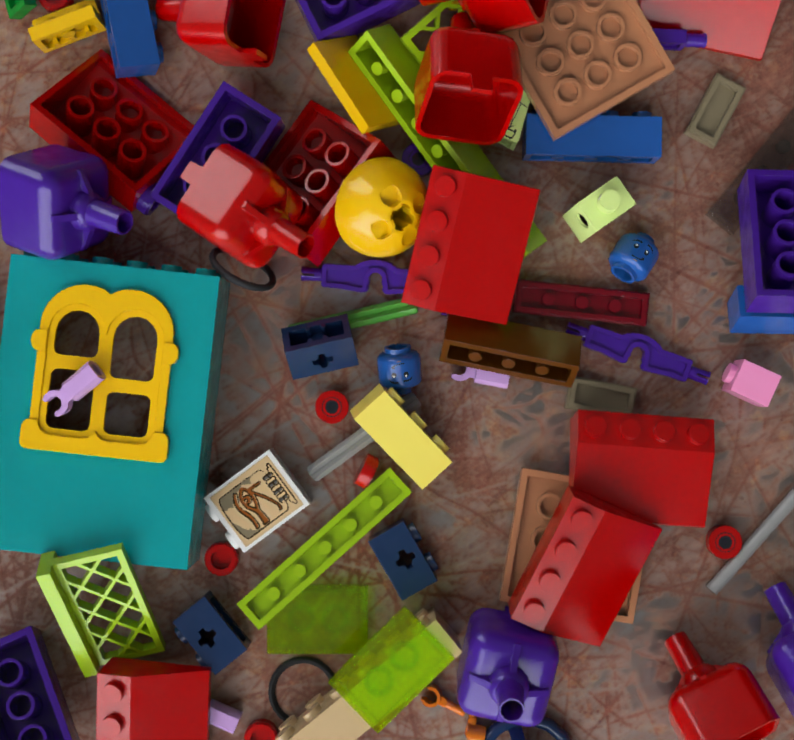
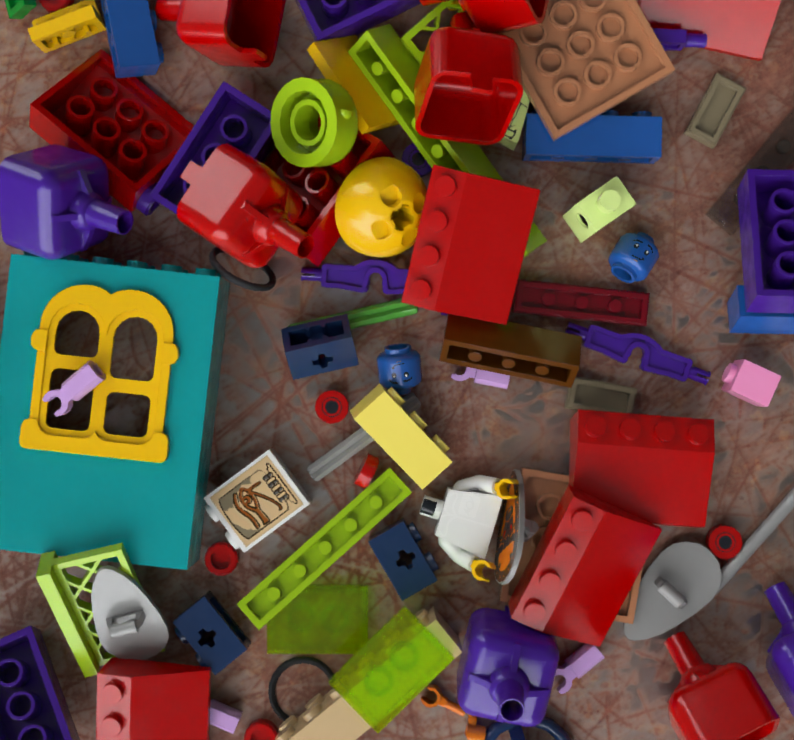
(126, 616): none -> light grey shield
(296, 122): none -> lime piece
(468, 519): none -> white torso
(512, 532): none -> shield
(577, 665): none -> lavender bar
(674, 589): none -> light grey shield

